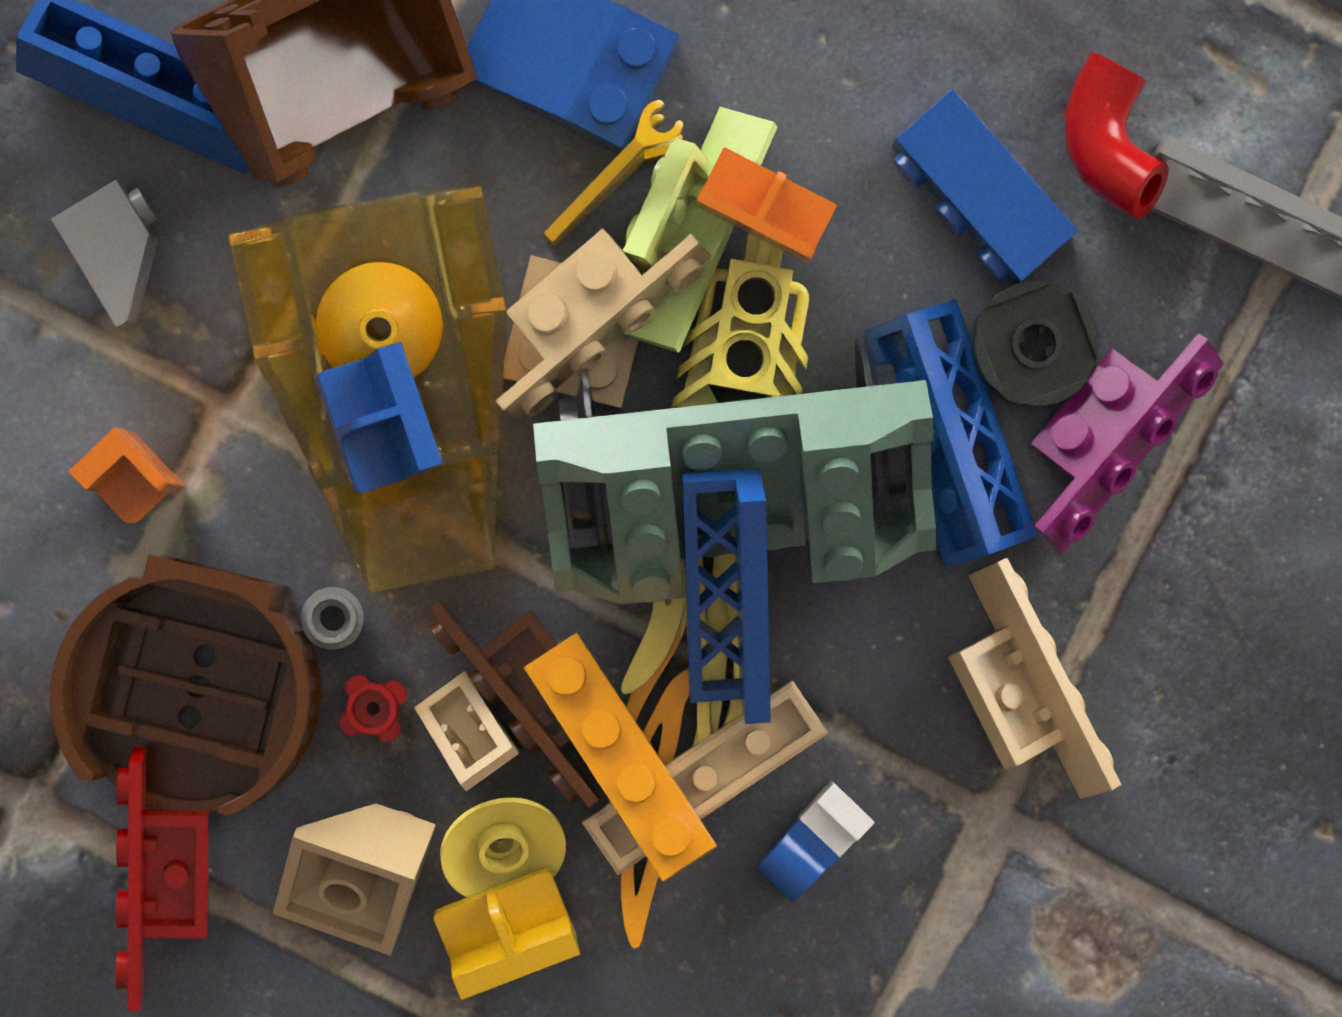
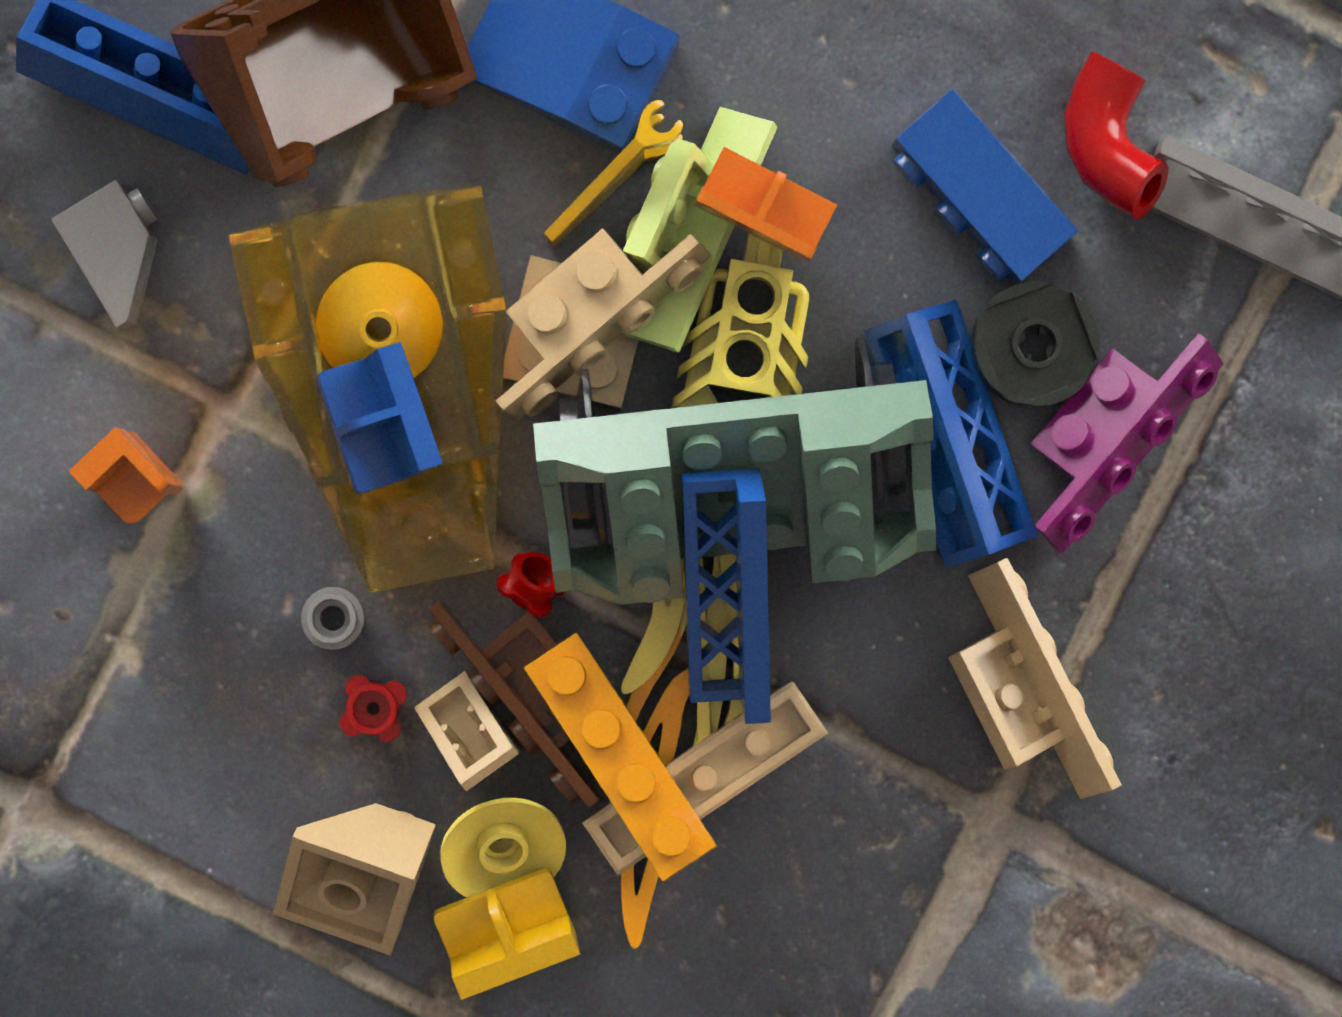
(128, 679): reddish brown piece -> none
(165, 876): red bracket -> none
(530, 583): none -> red plate
(814, 841): leg -> none

